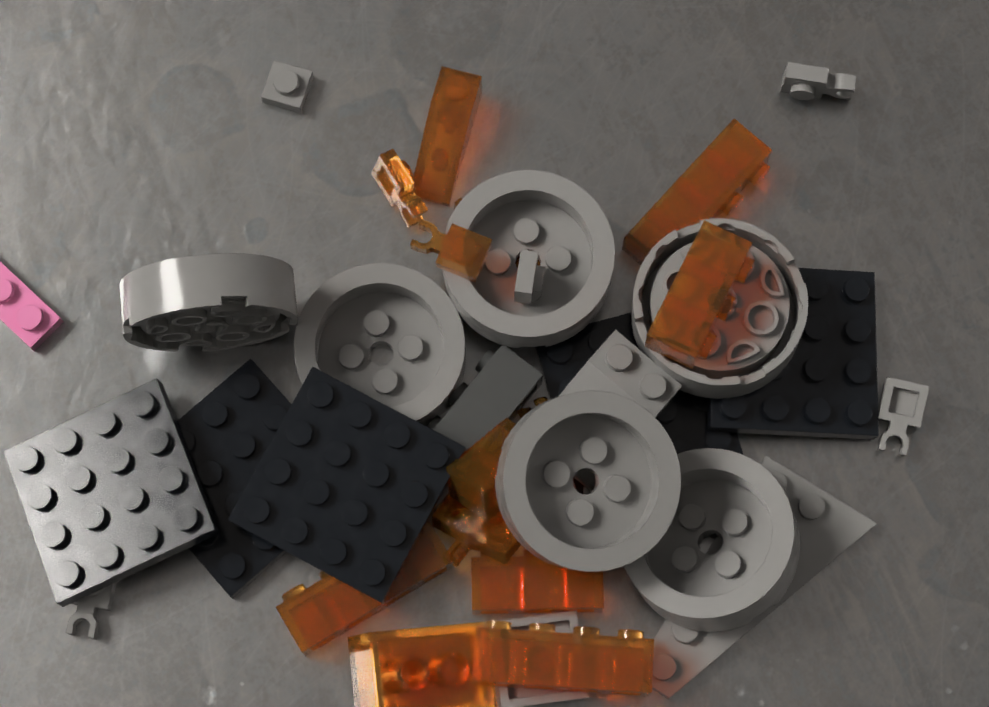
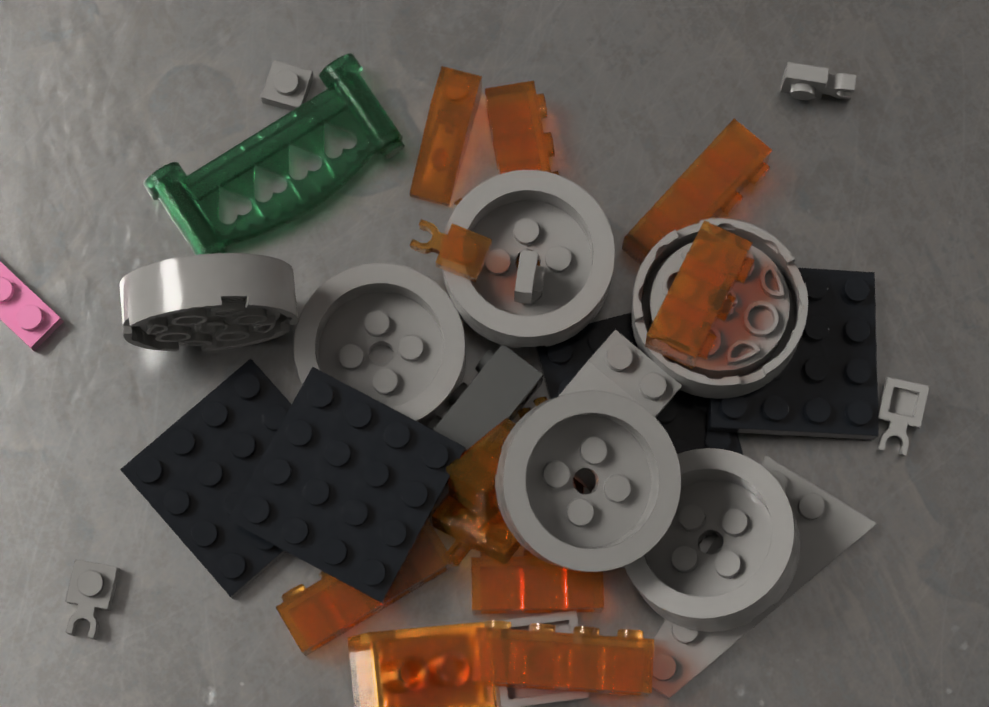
(110, 492): plate -> none
(345, 104): none -> clear green piece
(396, 183): clear orange plate -> none
(517, 128): none -> clear orange brick

